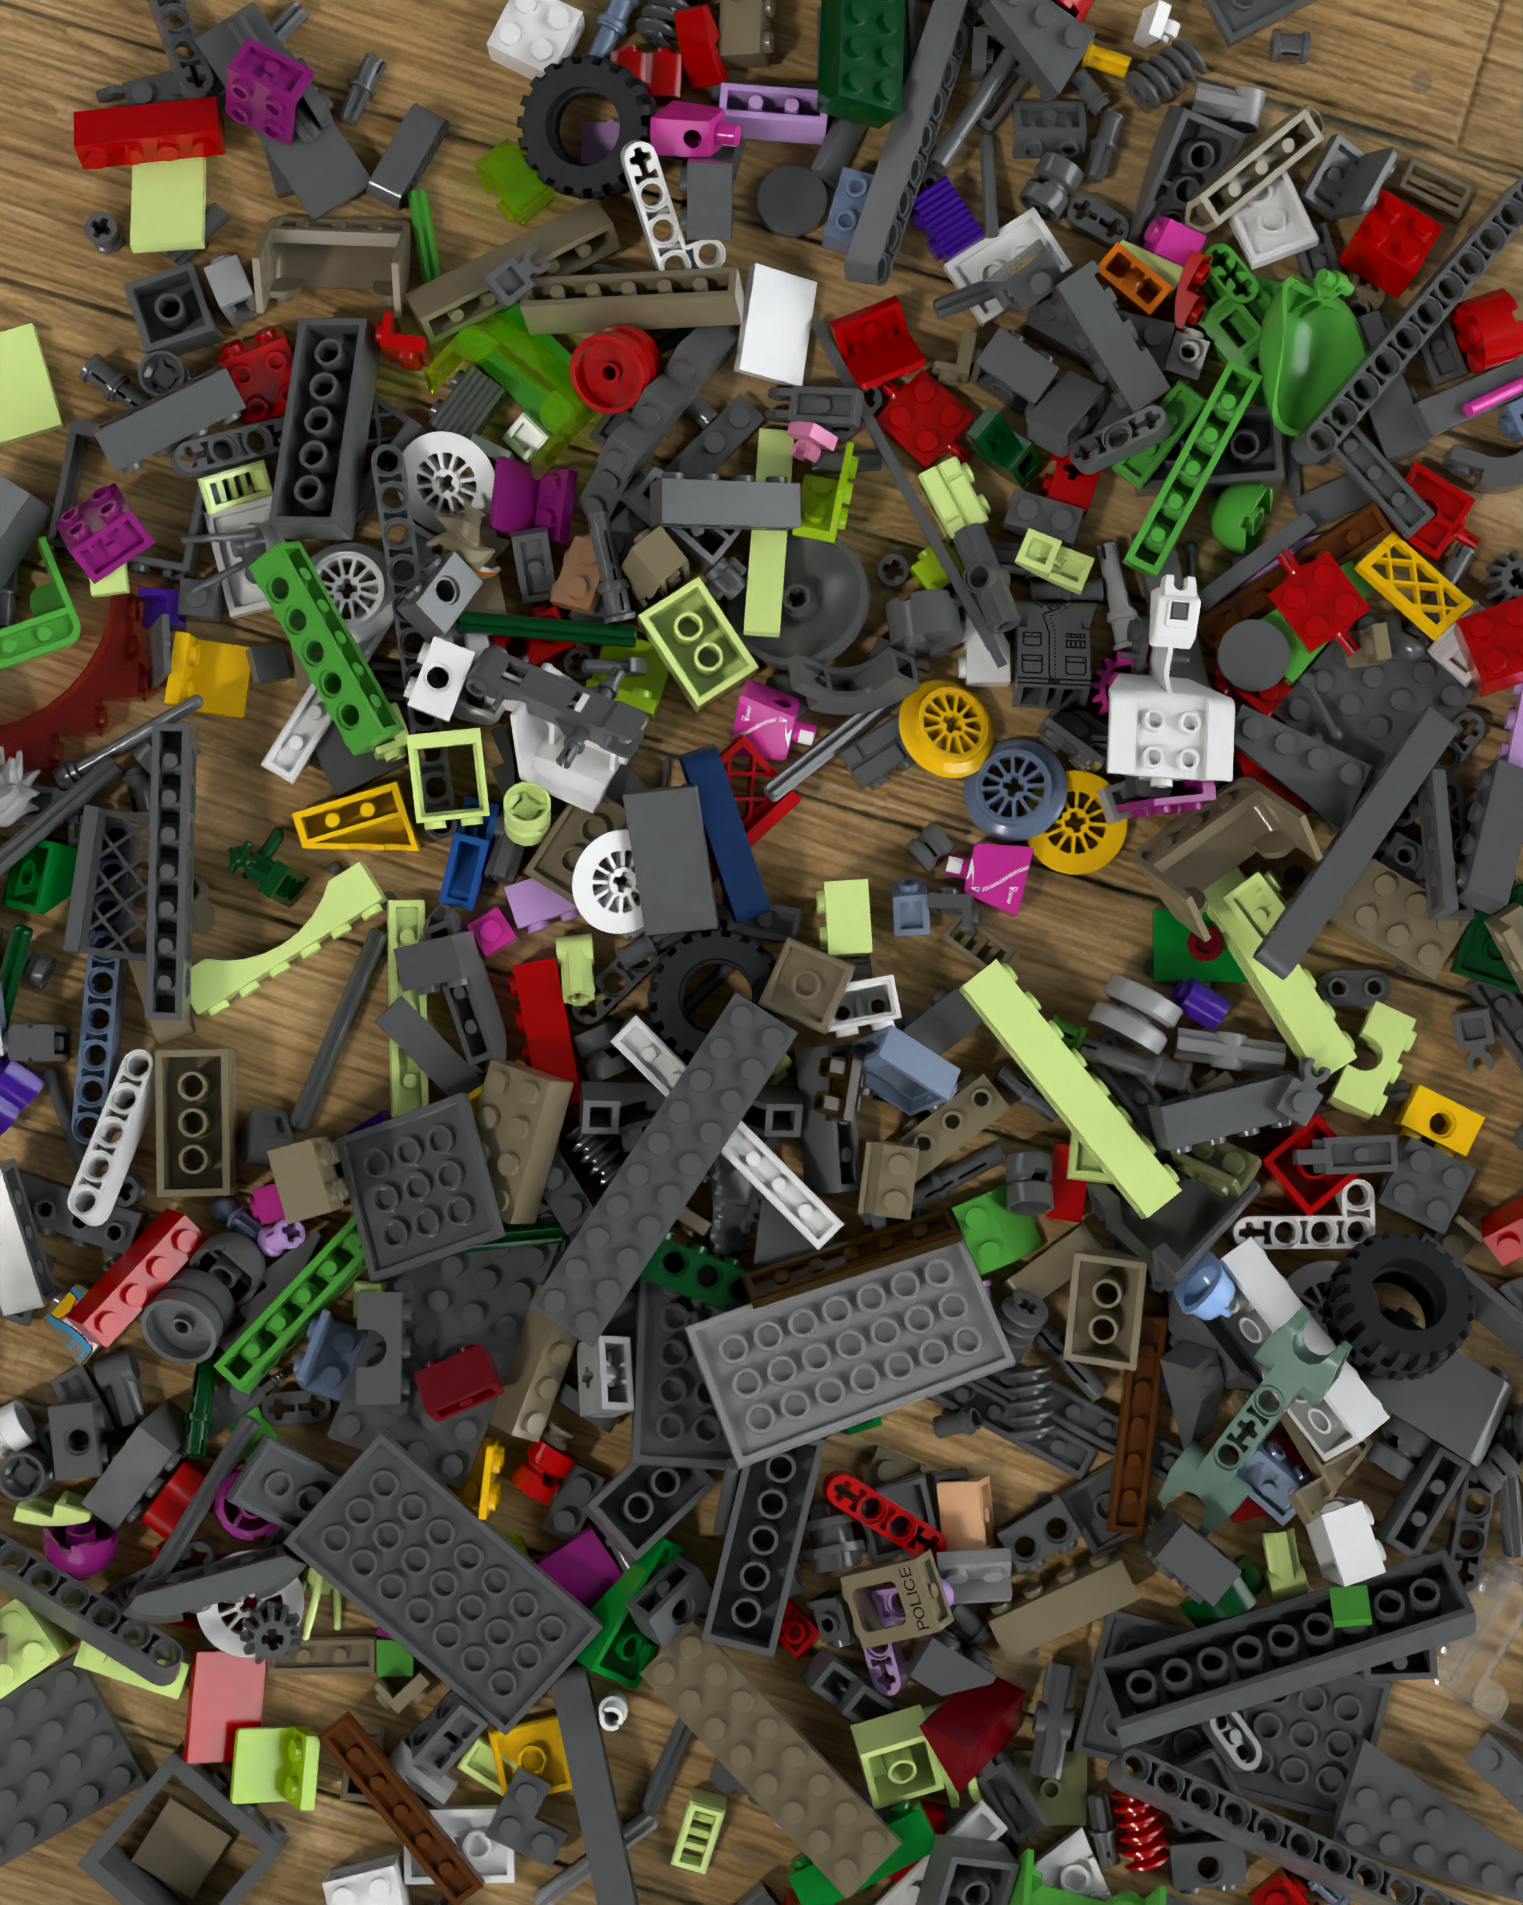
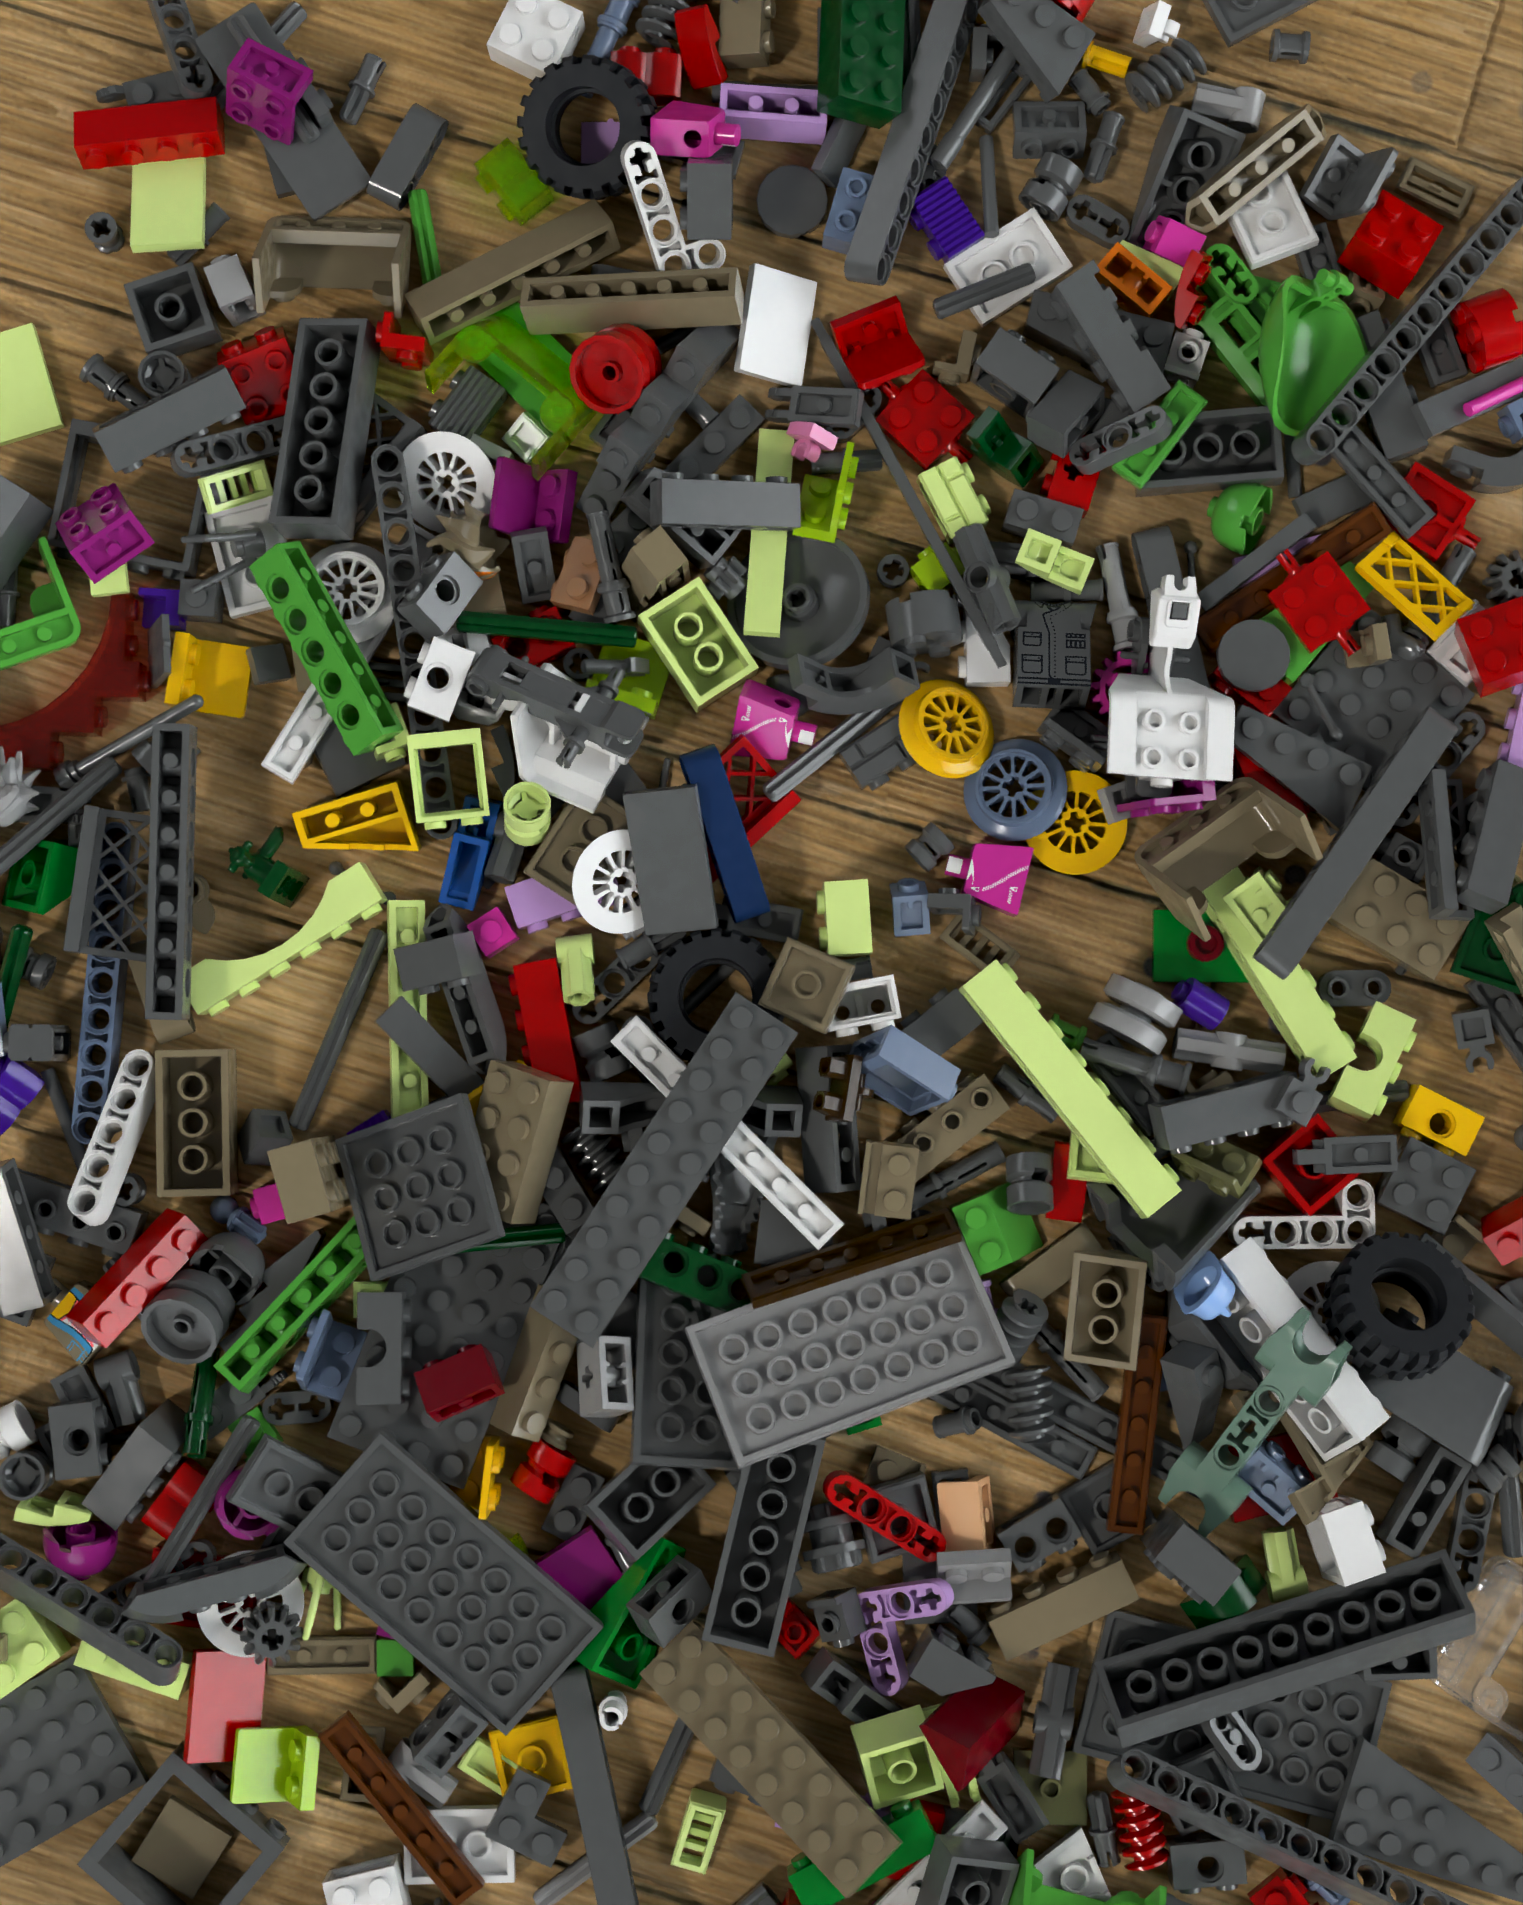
(278, 1243): lavender bush -> none
(512, 279): dark grey plate -> none
(726, 1496): dark grey bar -> none
(919, 1592): dark tan window -> none
(1025, 278): dark grey torso -> none
(1192, 469): bright green brick -> none
(1350, 1606): bright green tile -> none

